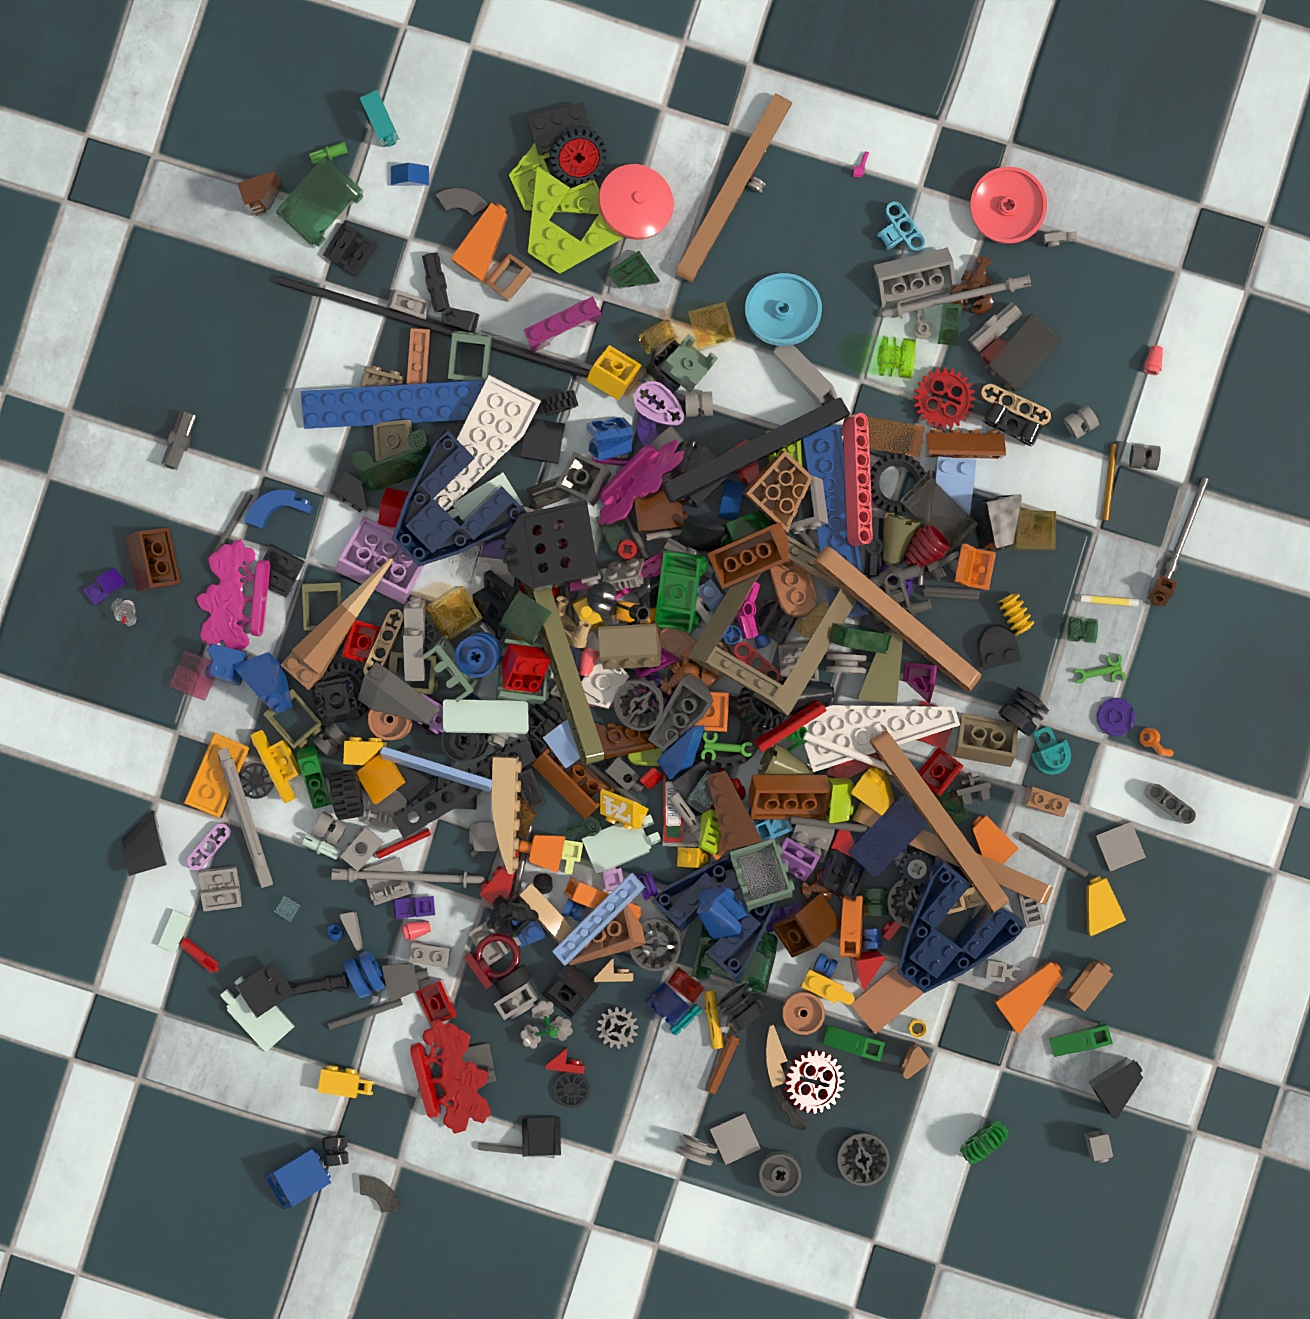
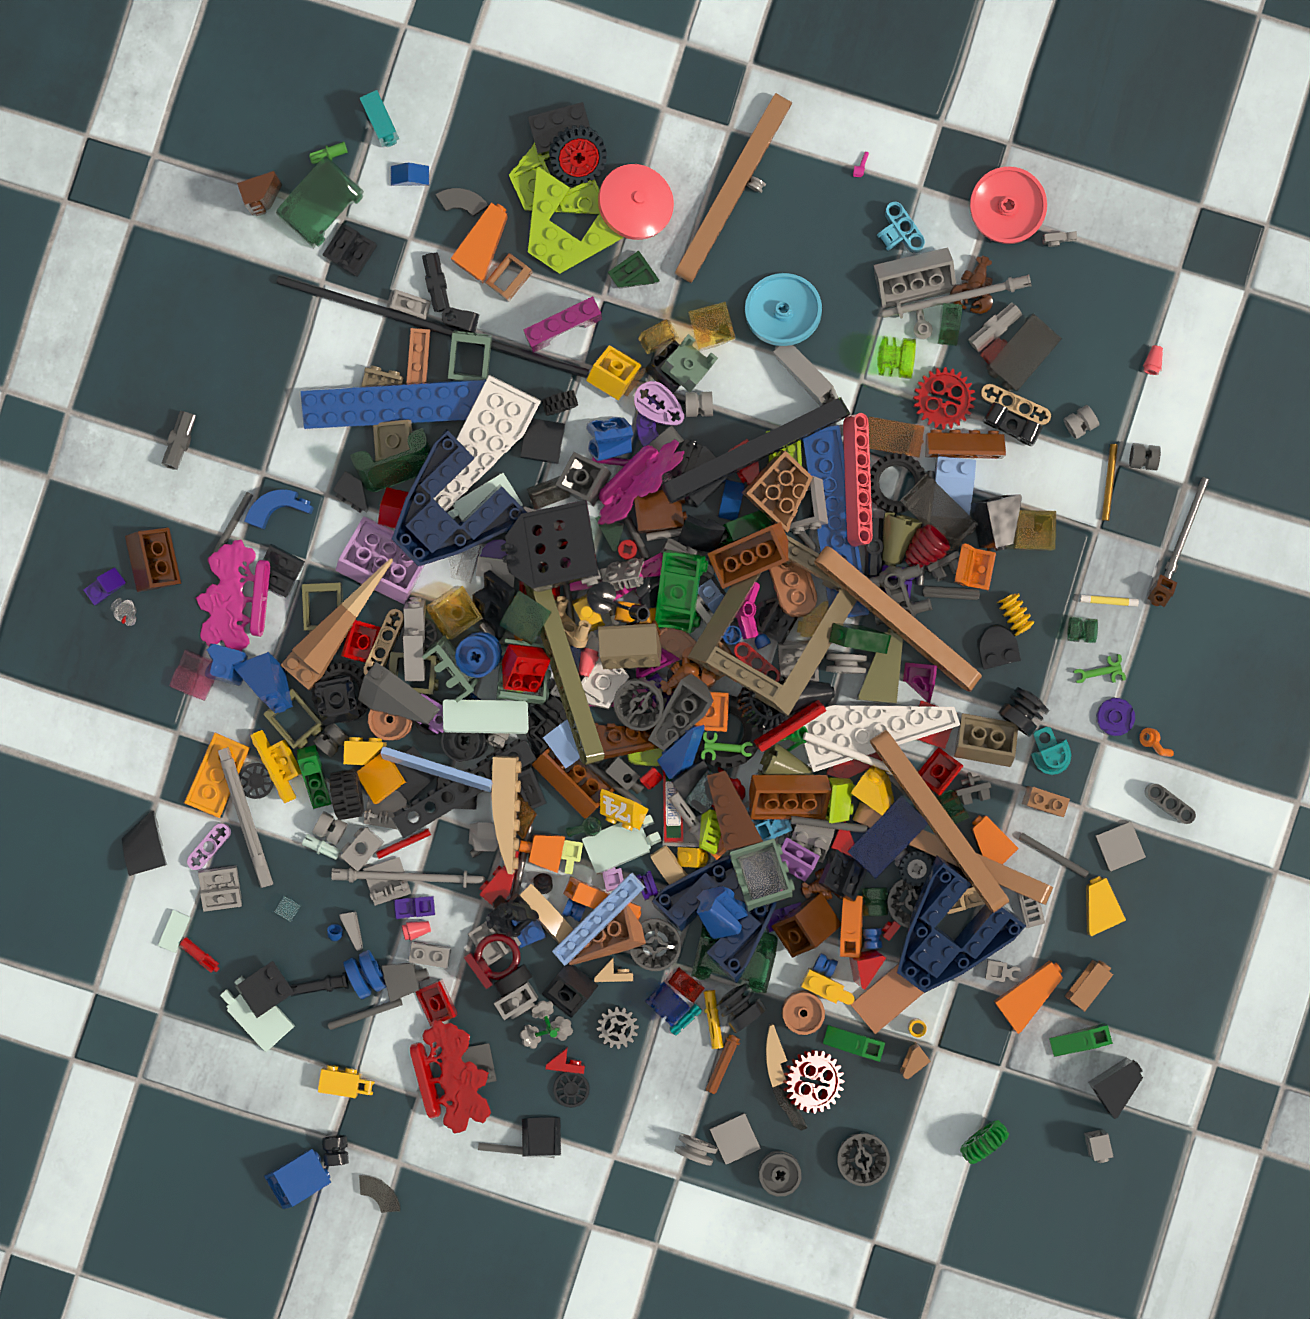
(668, 865): none -> tan slope

